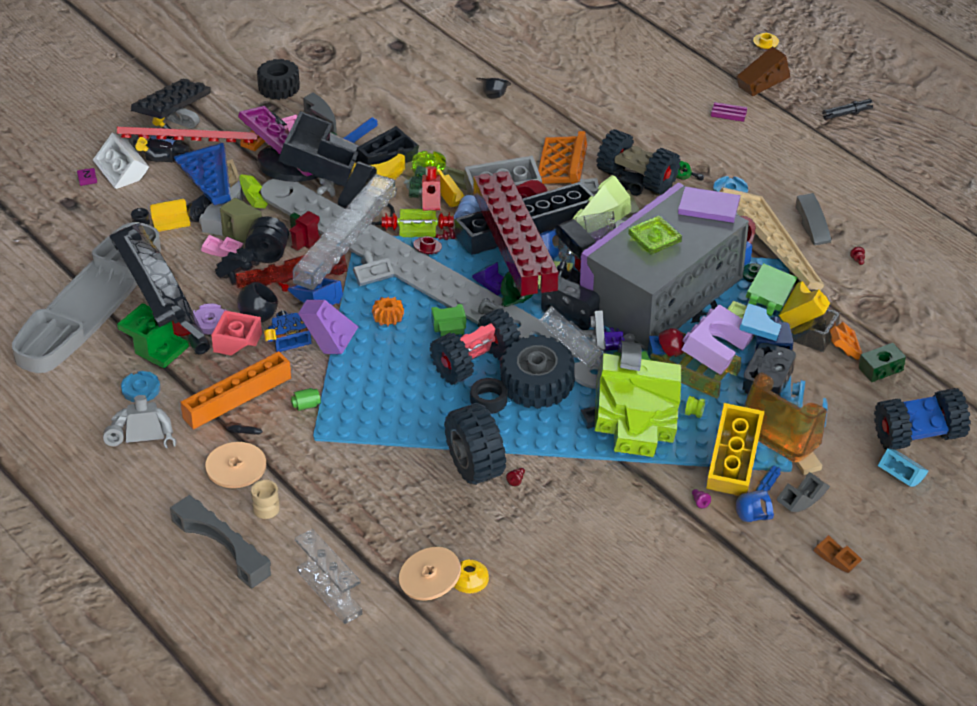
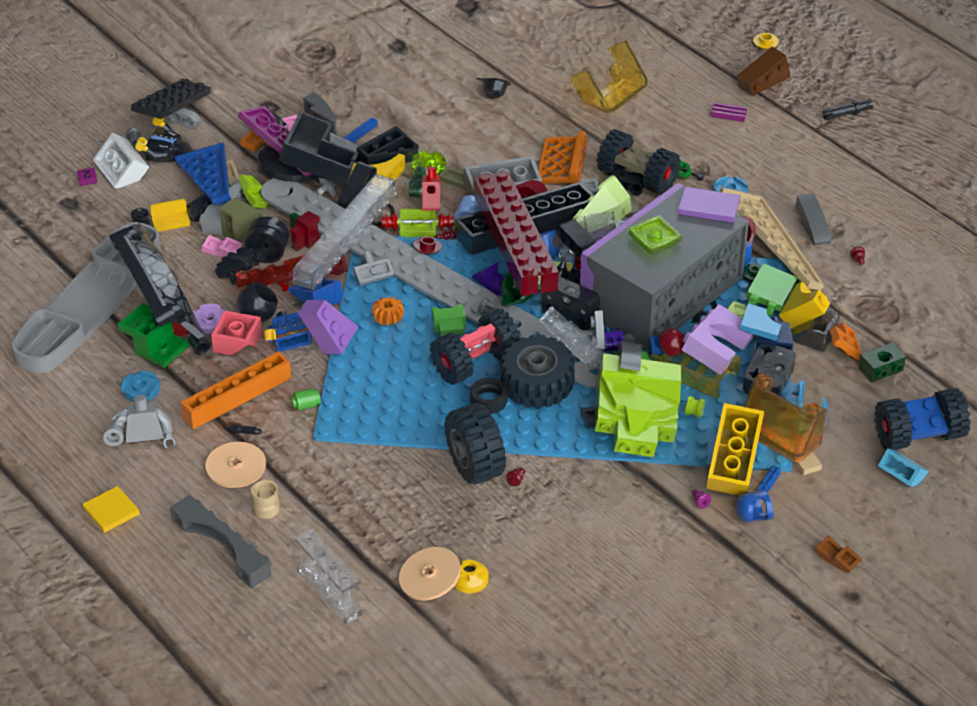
(111, 509): none -> yellow tile
(179, 134): plate -> none
(278, 79): black tyre -> none
(449, 190): yellow panel -> none
(626, 83): none -> clear yellow windscreen
(805, 495): dark grey brick -> none

